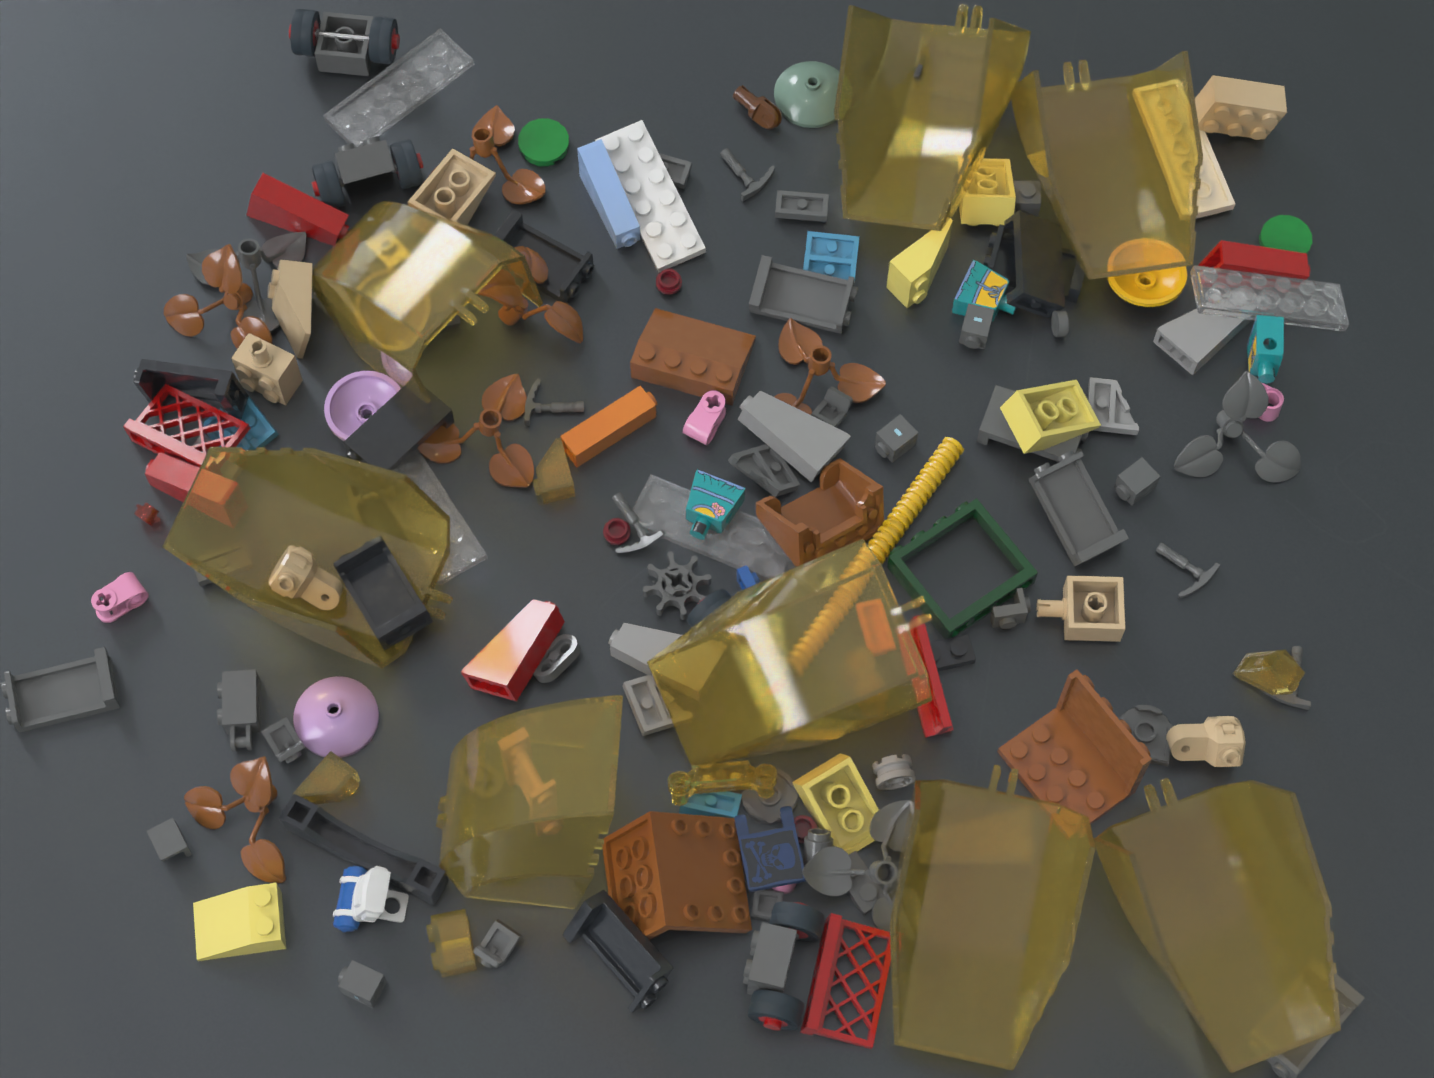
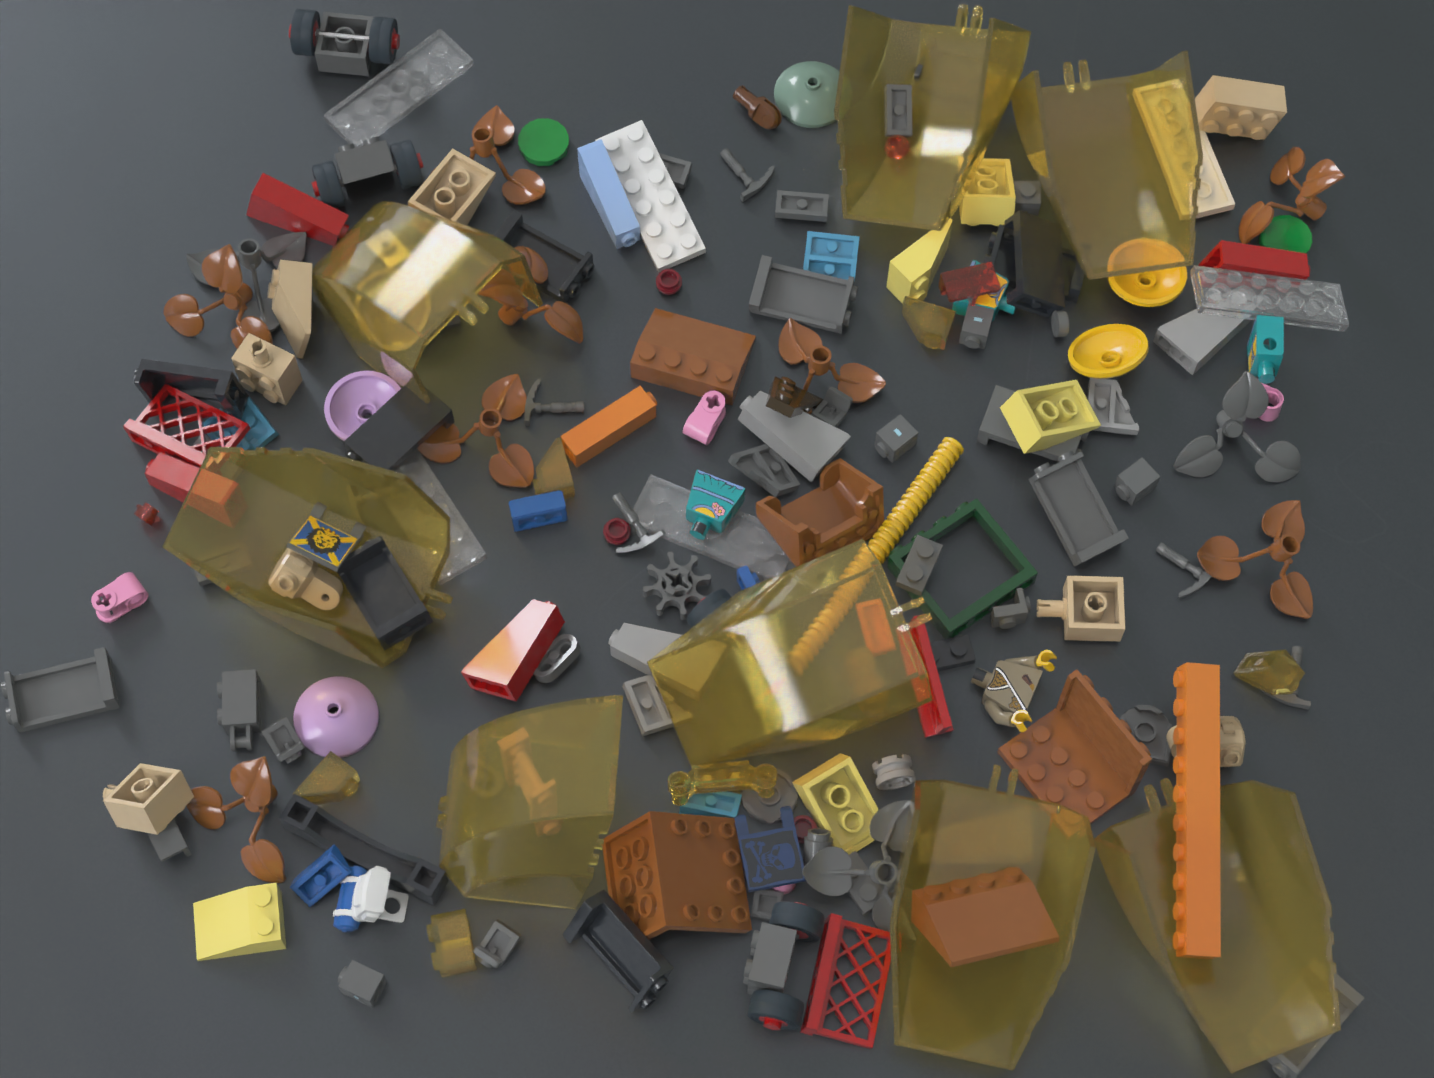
(148, 798): none -> tan brick
(321, 876): none -> blue slope
(323, 541): none -> flag
(538, 510): none -> blue slope
(790, 399): none -> dark brown wing
(896, 147): none -> clear red plate
(898, 110): none -> dark grey plate
(919, 565): none -> dark grey plate
(928, 322): none -> clear yellow slope
(969, 282): none -> clear red panel
(982, 916): none -> dark orange slope
(1012, 687): none -> dark tan torso
(1108, 351): none -> yellow dish
(1197, 811): none -> orange brick
(1287, 527): none -> dark orange plant
(1318, 179): none -> dark orange plant

